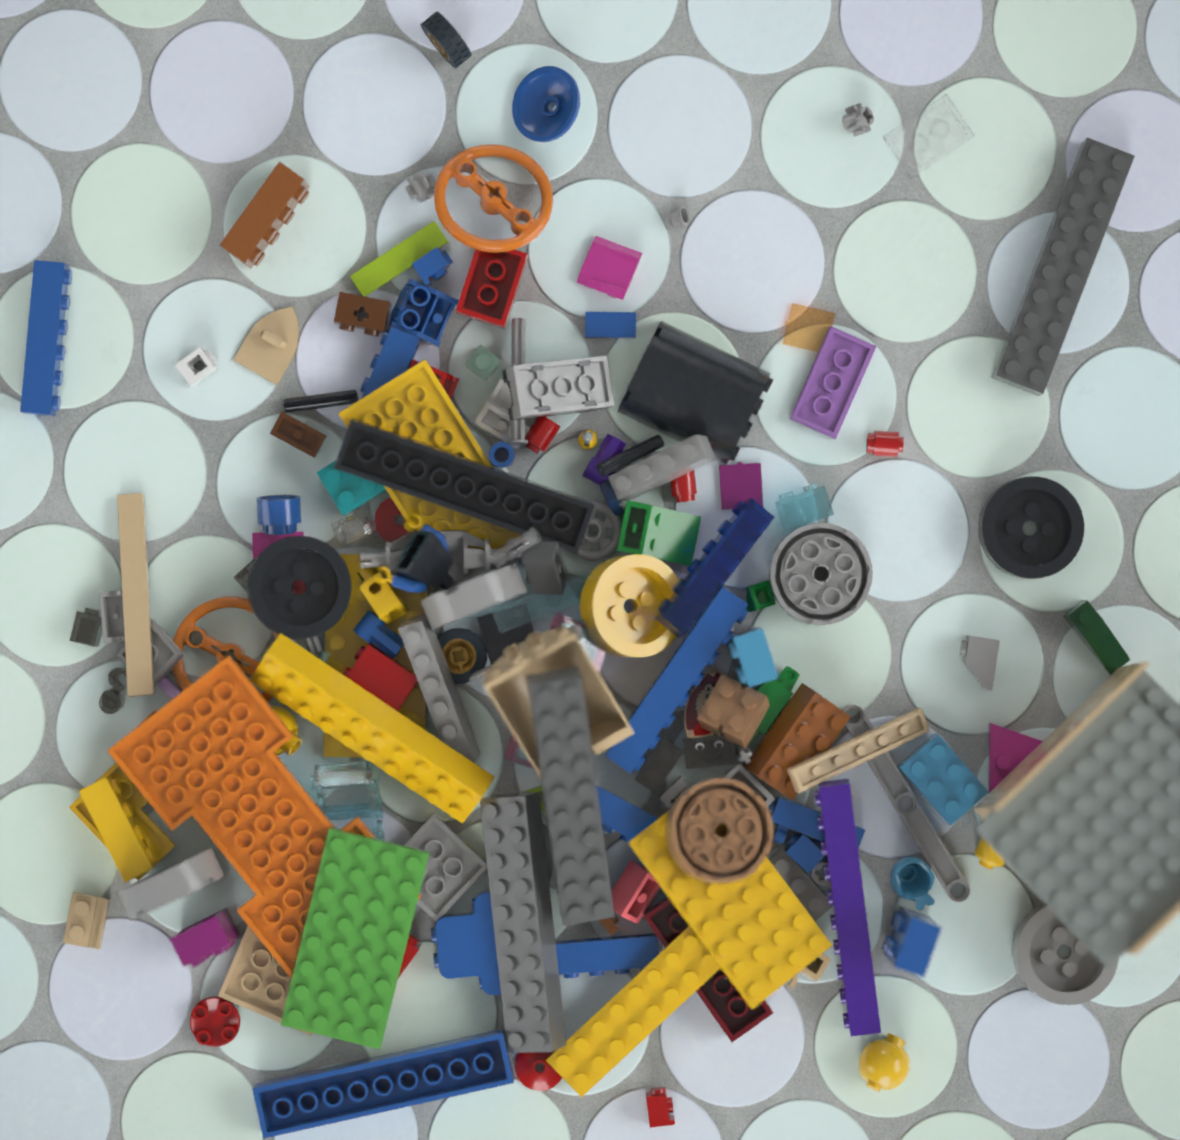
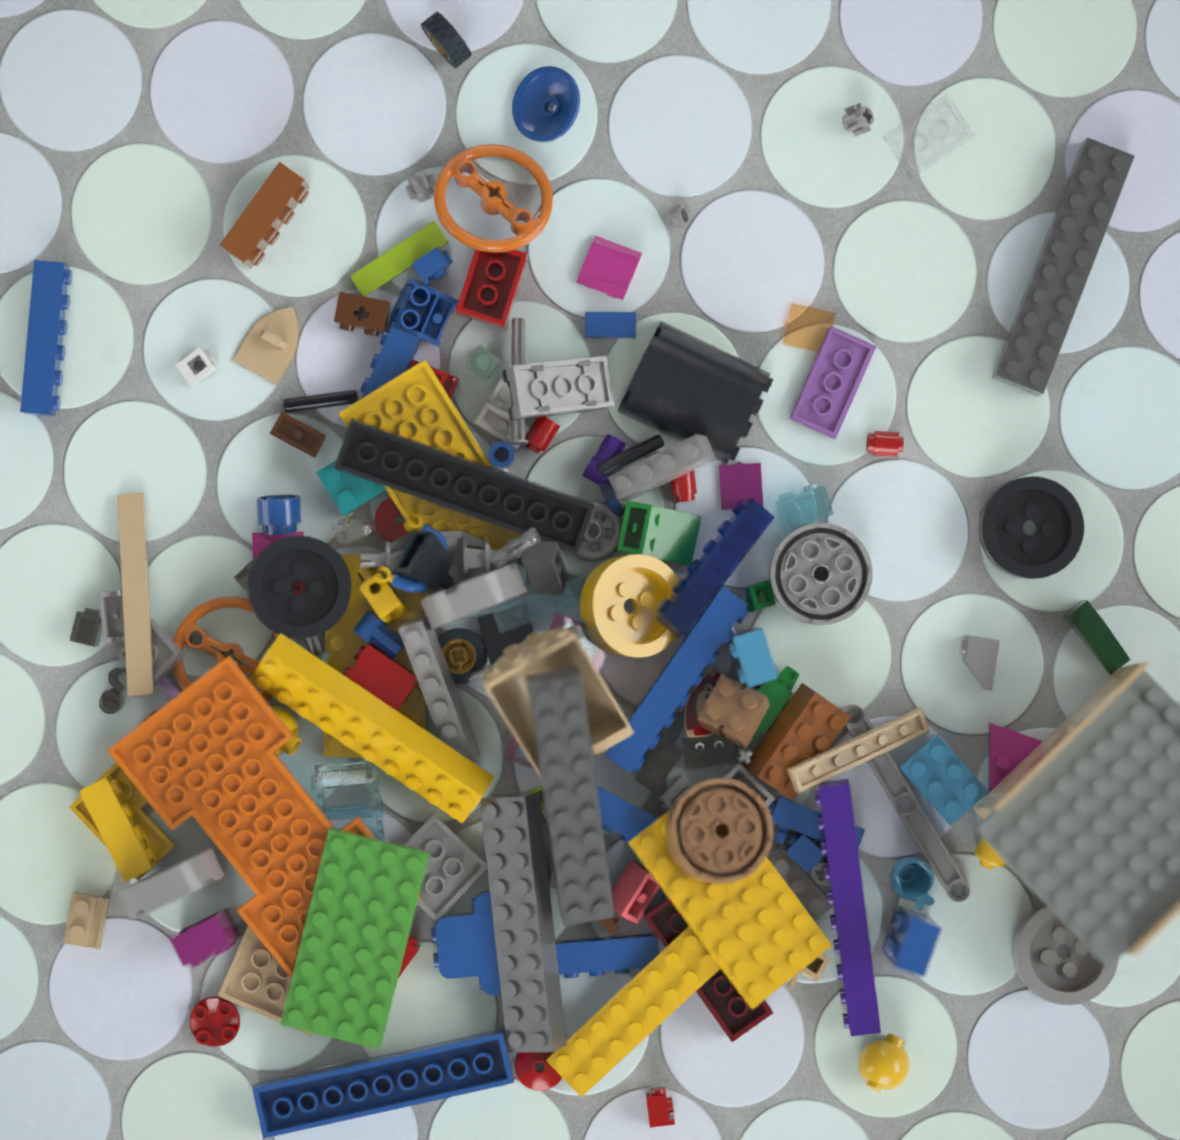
(587, 437): yellow hinge -> none

